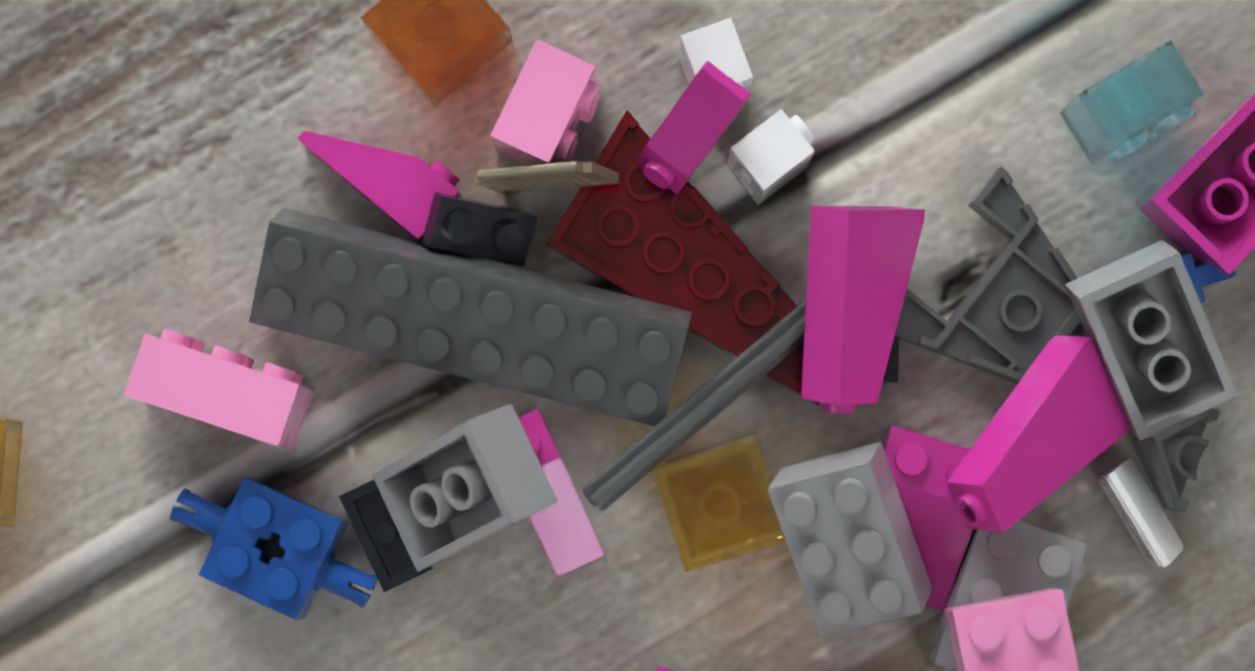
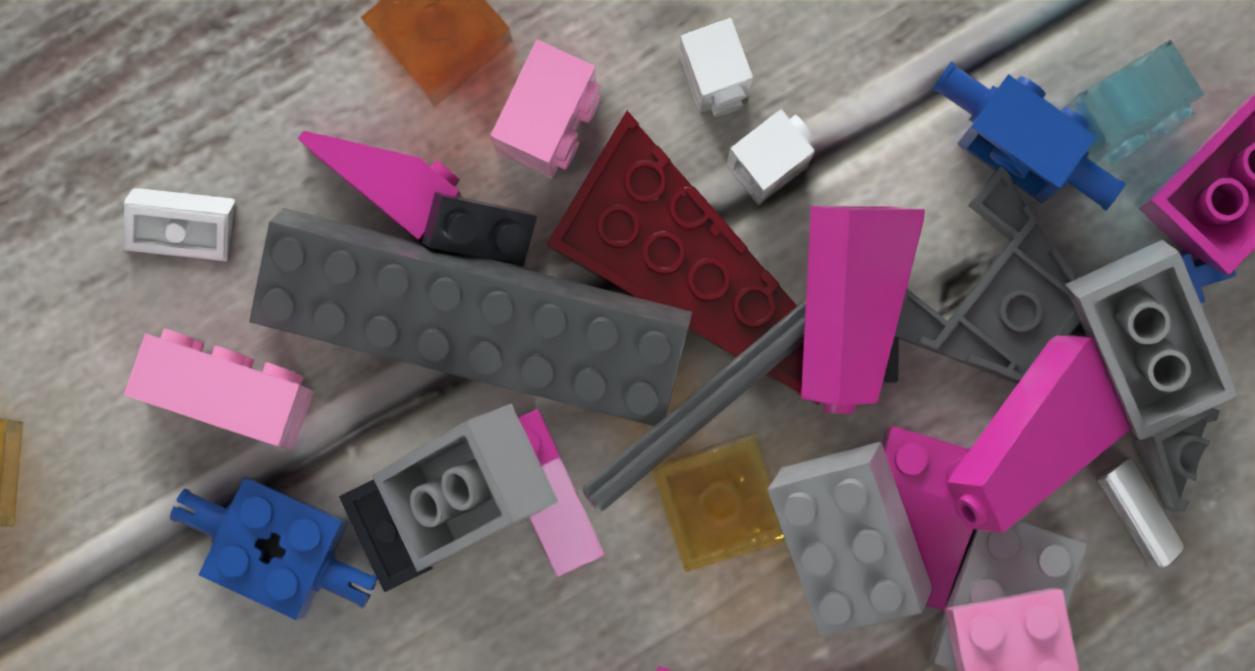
(178, 224): none -> white slope
(545, 177): dark tan window -> none
(692, 128): dark pink slope -> none
(1028, 137): none -> blue brick

